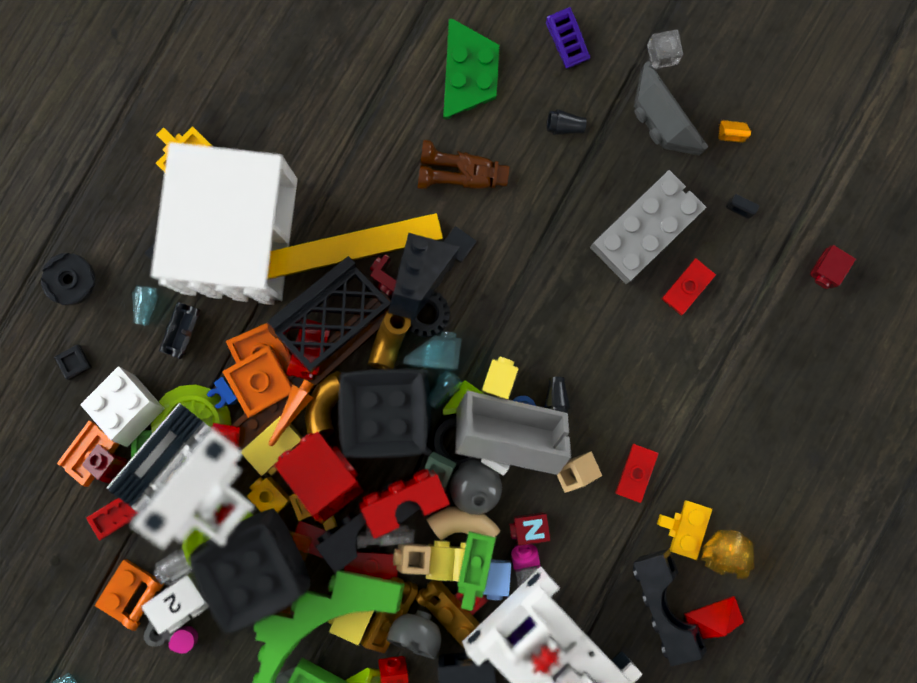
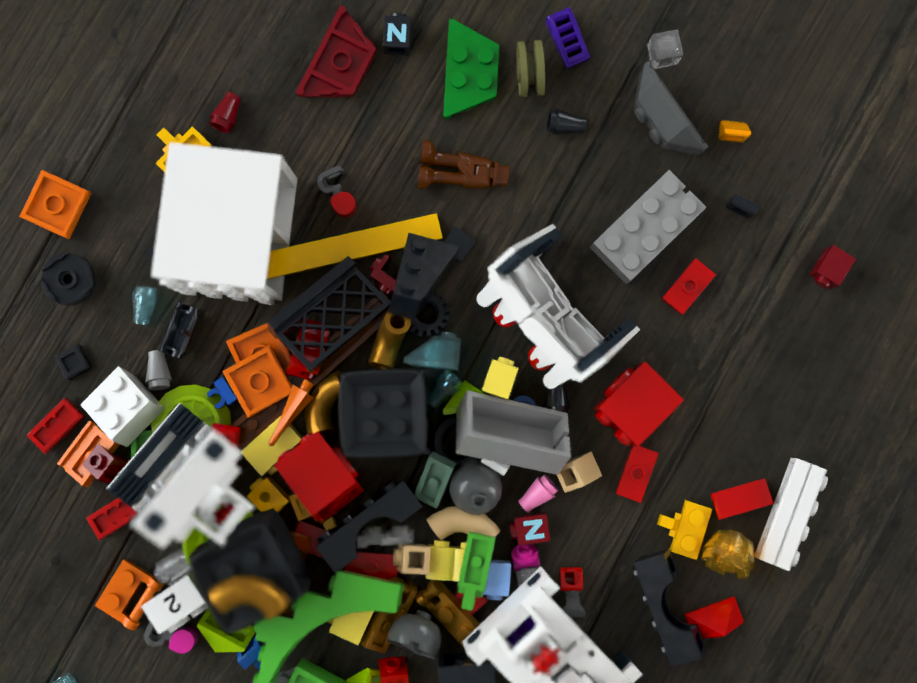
(55, 204): none -> orange plate
(55, 425): none -> red plate
(158, 373): none -> light grey cone
(219, 639): none -> lime slope
(225, 114): none -> dark red cone
(249, 591): none -> pearl gold cylinder
(250, 654): none -> blue tile
(339, 60): none -> dark red wing
(342, 202): none -> leg
(381, 508): red arch -> none
(397, 34): none -> black brick
(530, 68): none -> olive wheel
(538, 493): none -> bright pink cone
(545, 313): none -> white container
(571, 584): none -> leg
(636, 404): none -> red brick
(741, 499): none -> red slope
(791, 513): none -> white brick

